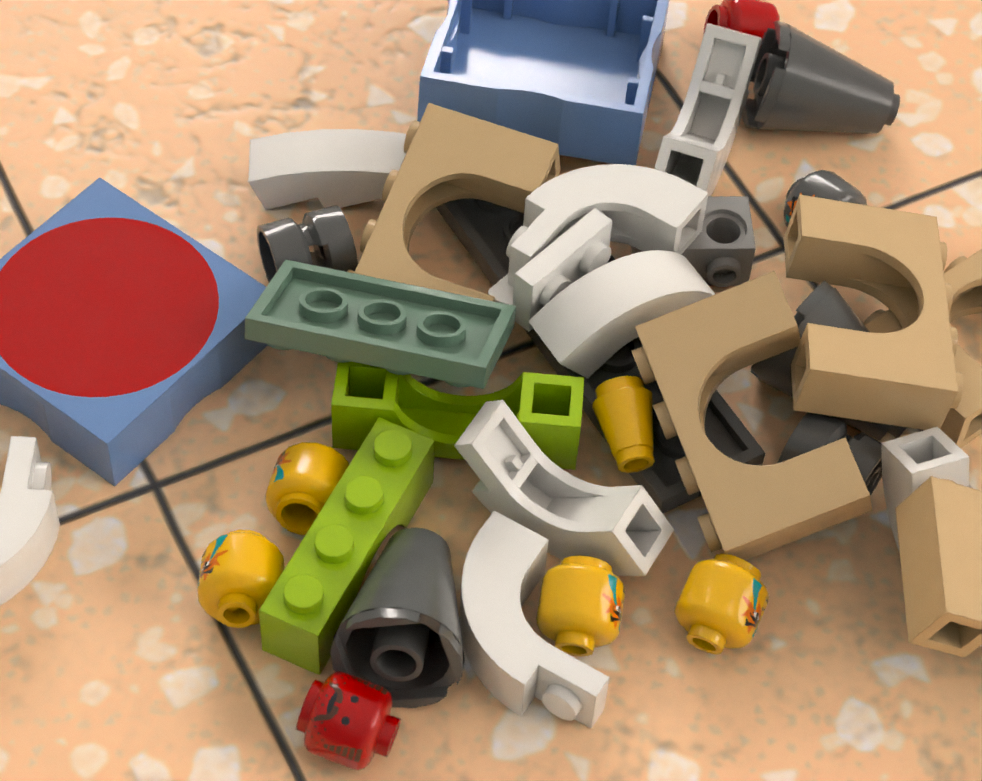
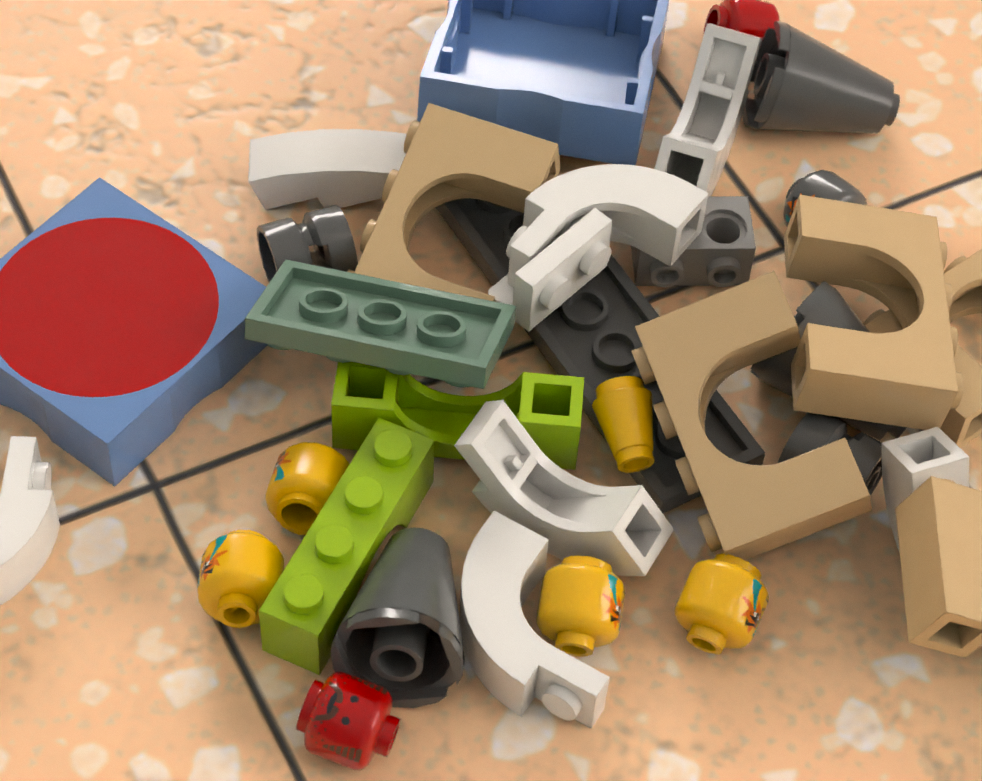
(602, 308): white arch -> none

